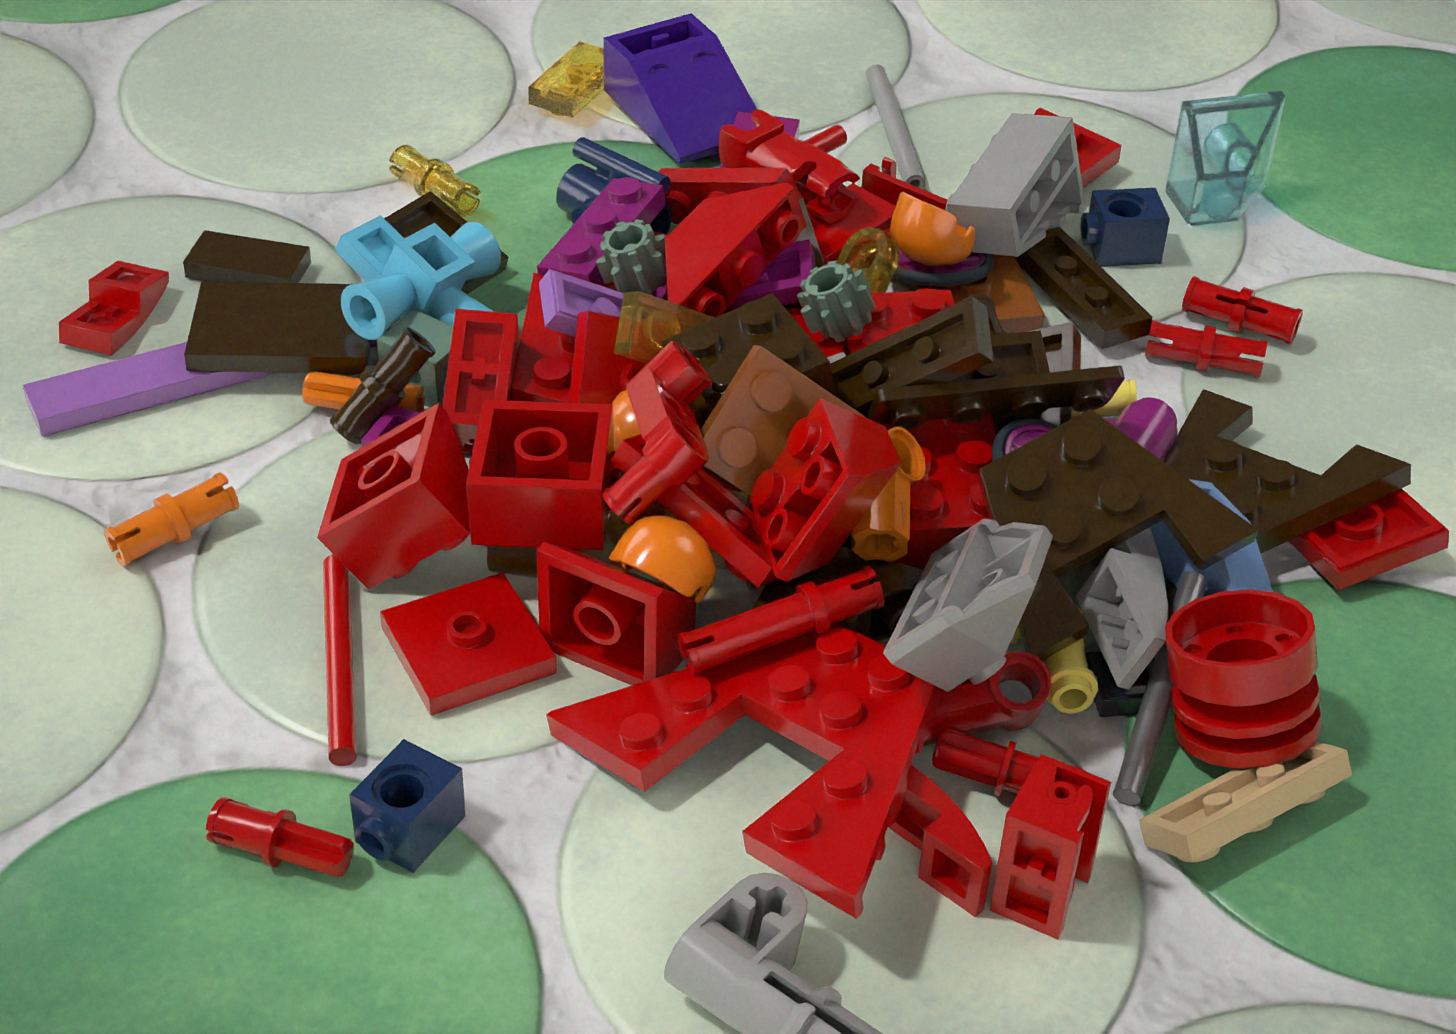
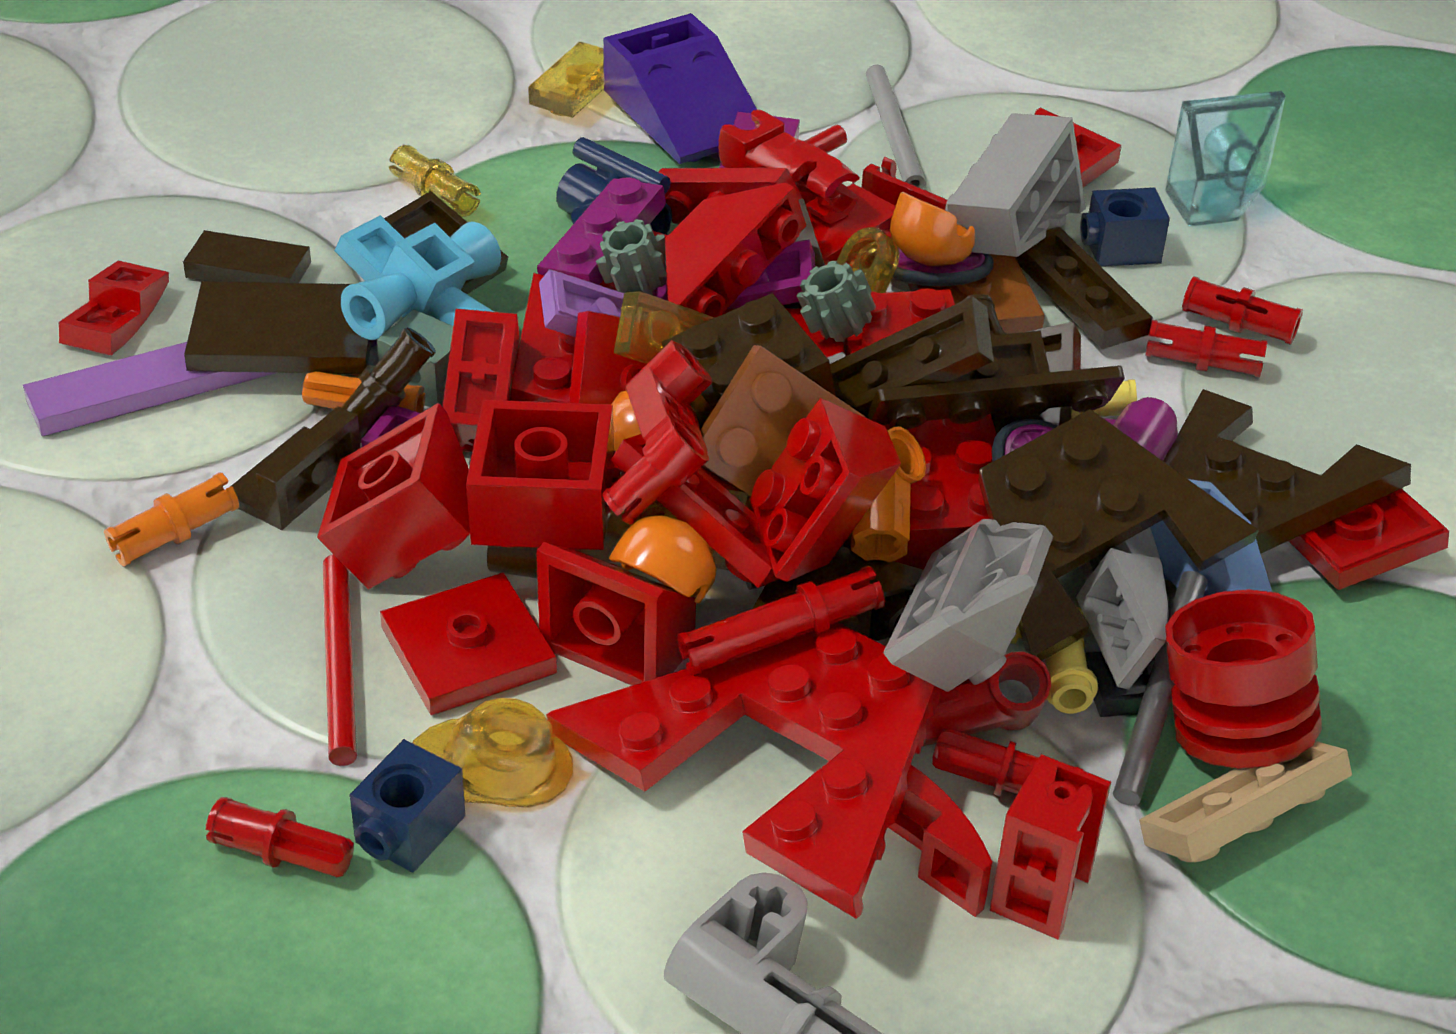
(298, 470): none -> dark brown panel
(504, 753): none -> clear yellow piece

